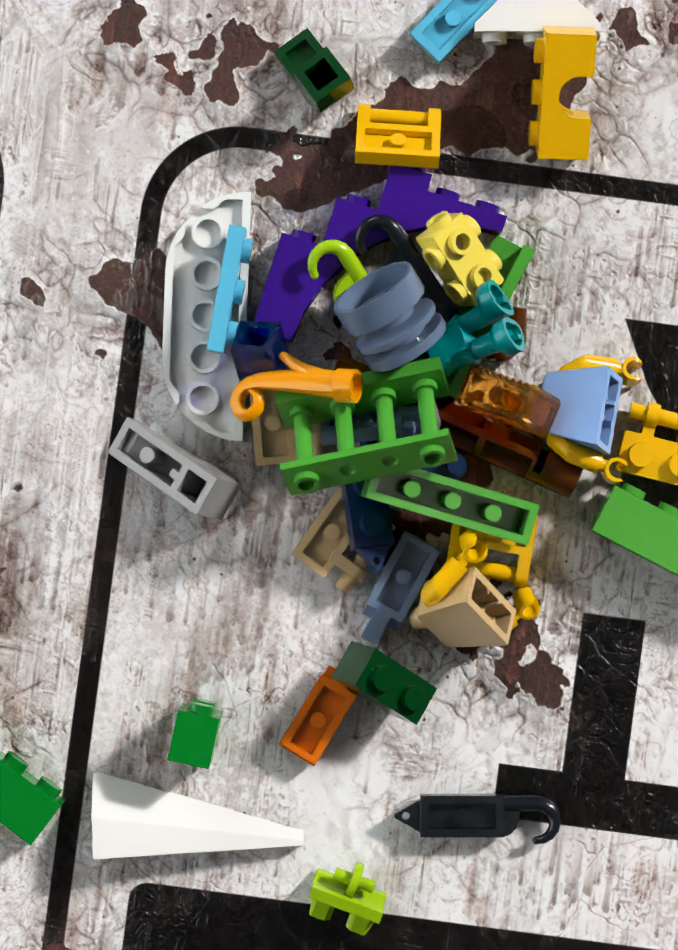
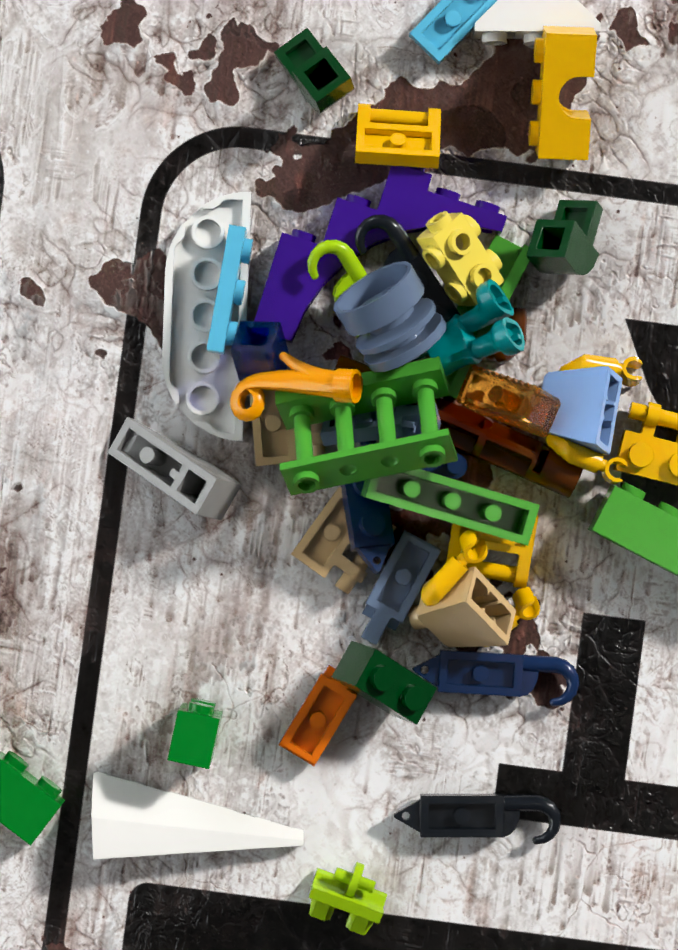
(496, 673): none -> dark blue plate
(568, 240): none -> dark green brick

